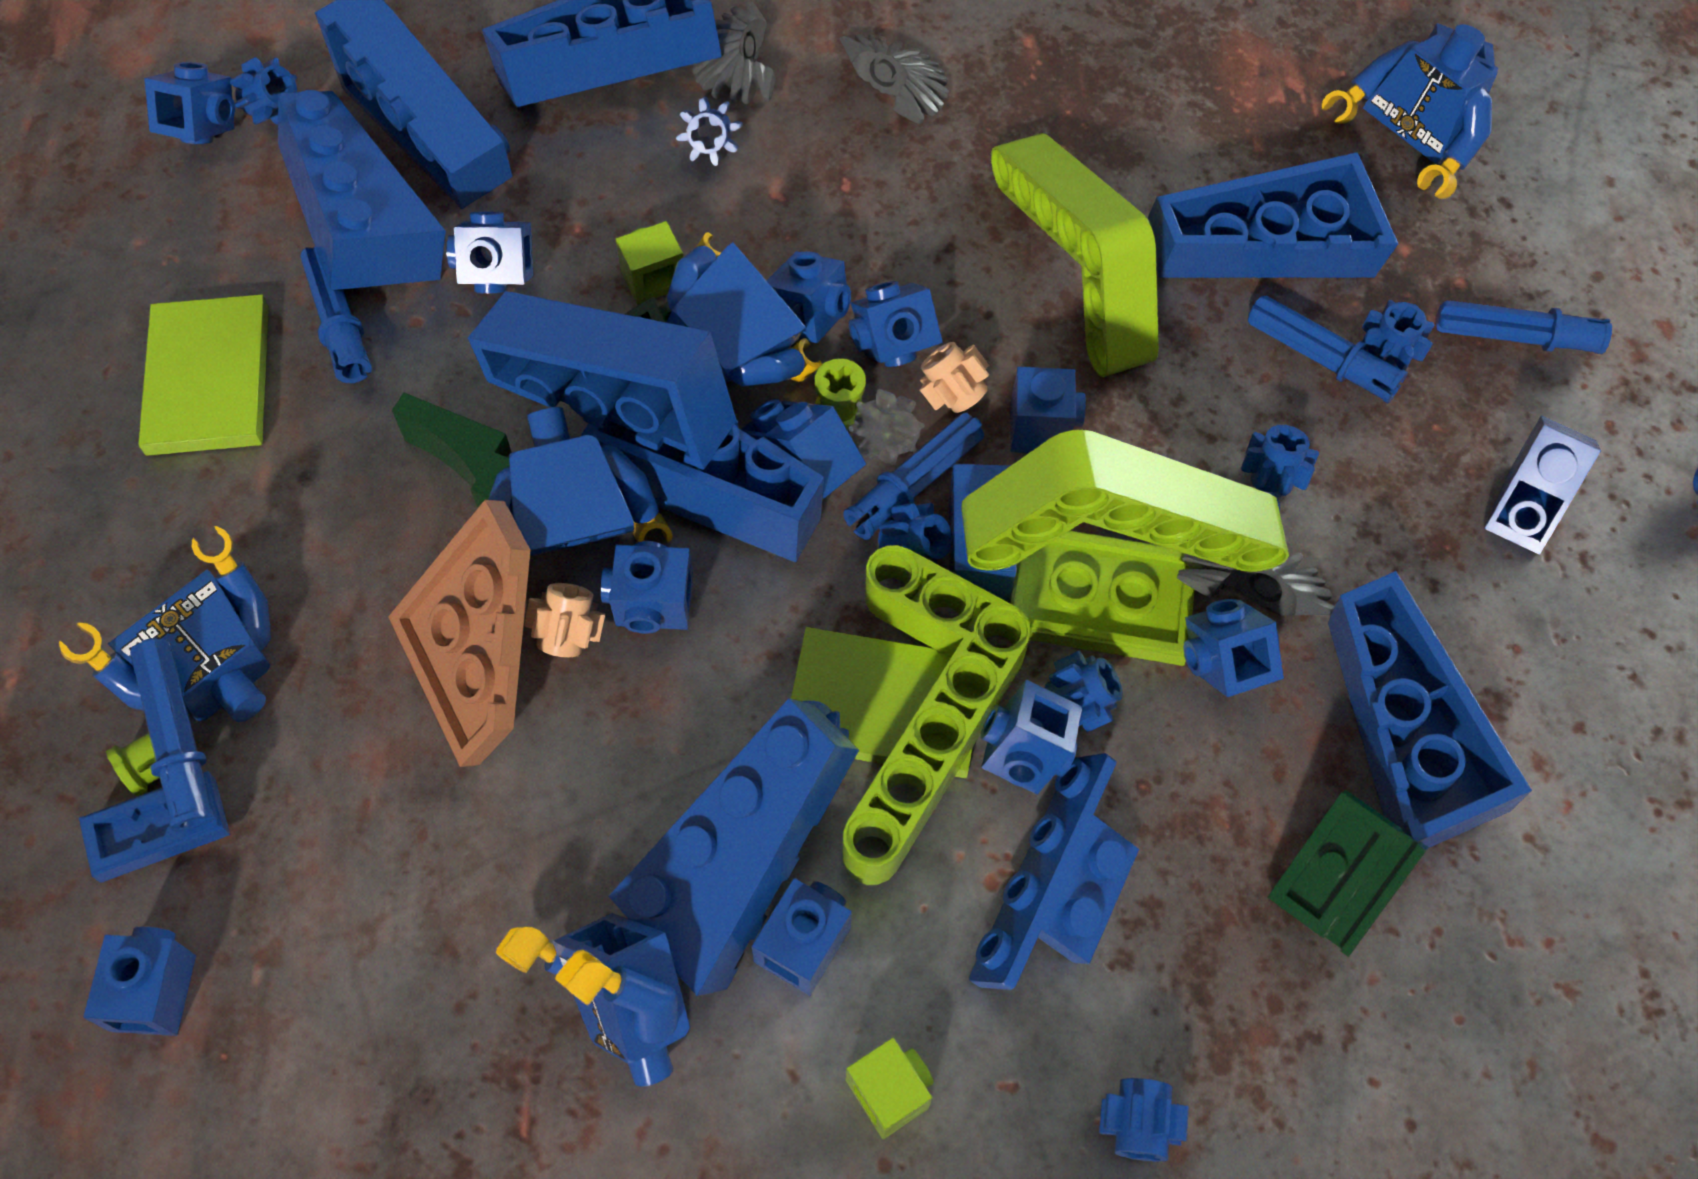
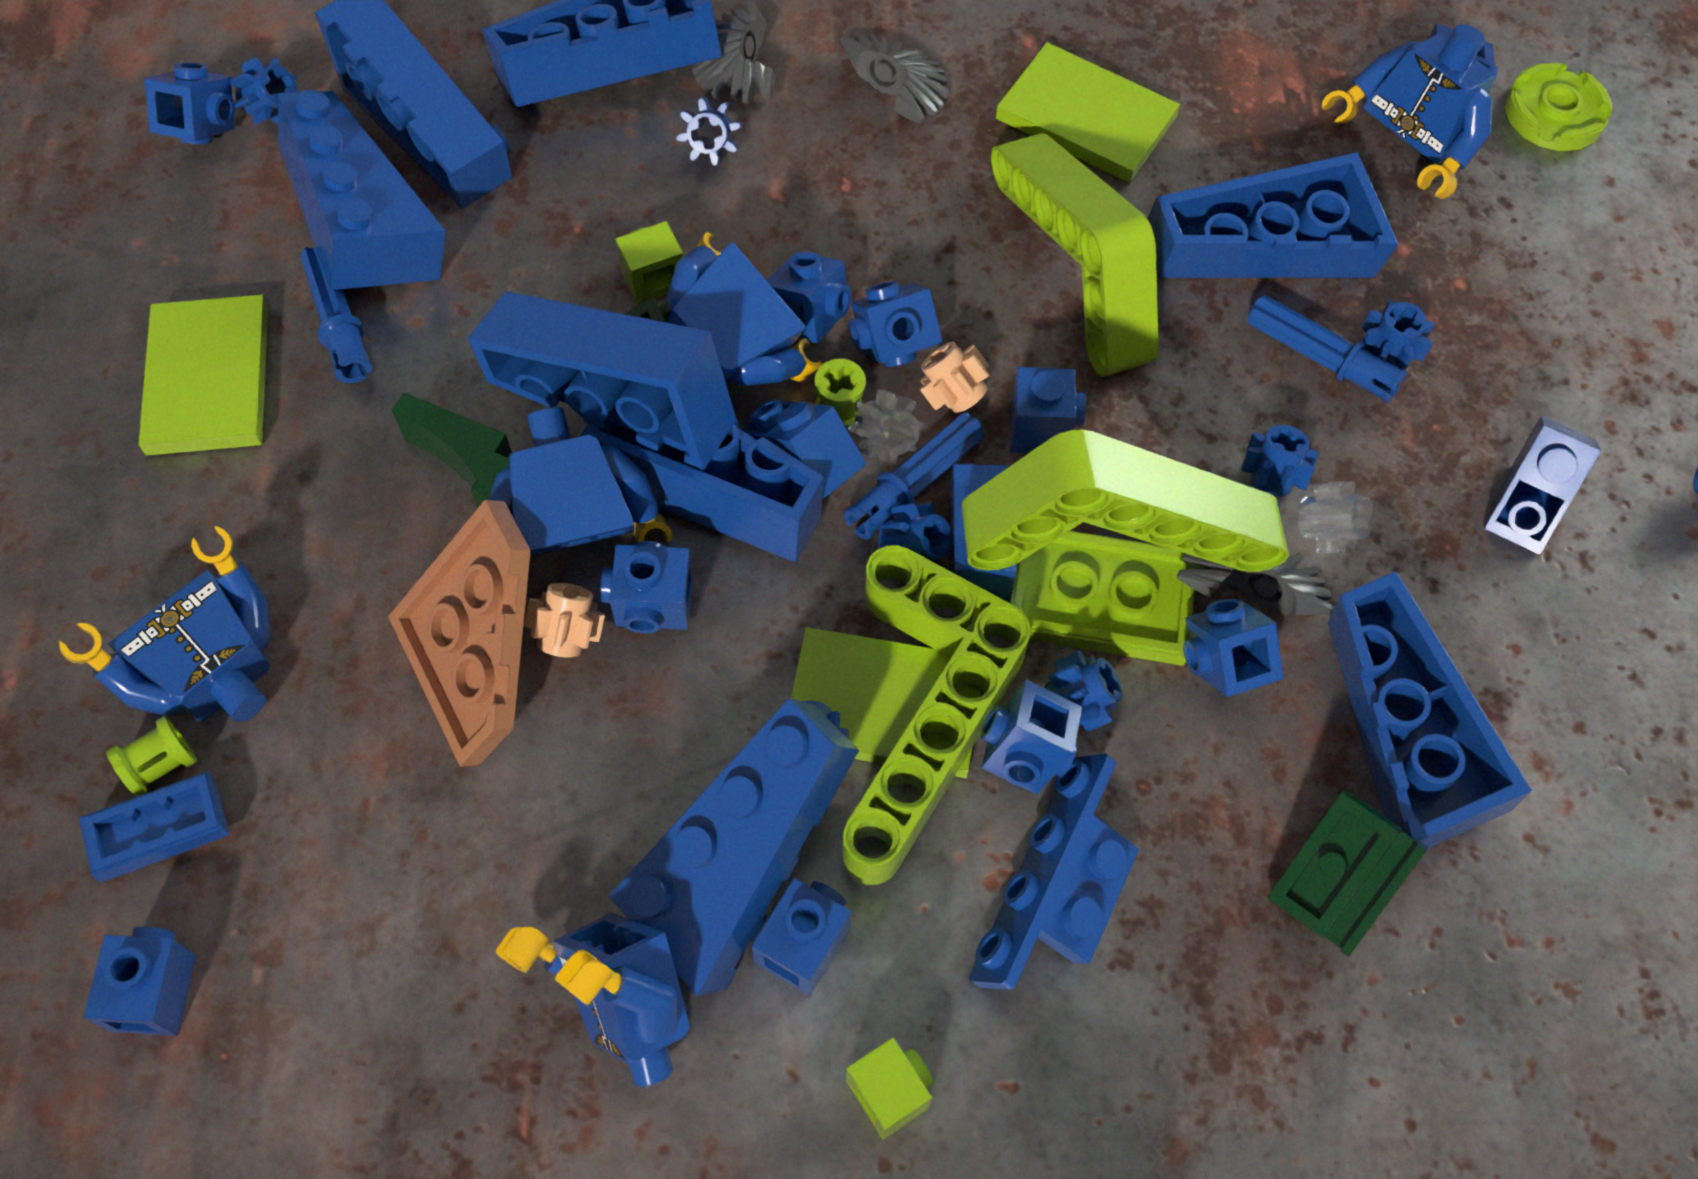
(171, 735): blue axle -> none
(510, 250): brick -> none
(1088, 111): none -> lime tile
(1144, 1119): blue gear -> none
(1335, 517): none -> clear gear
(1525, 326): blue axle -> none
(1558, 107): none -> lime tile

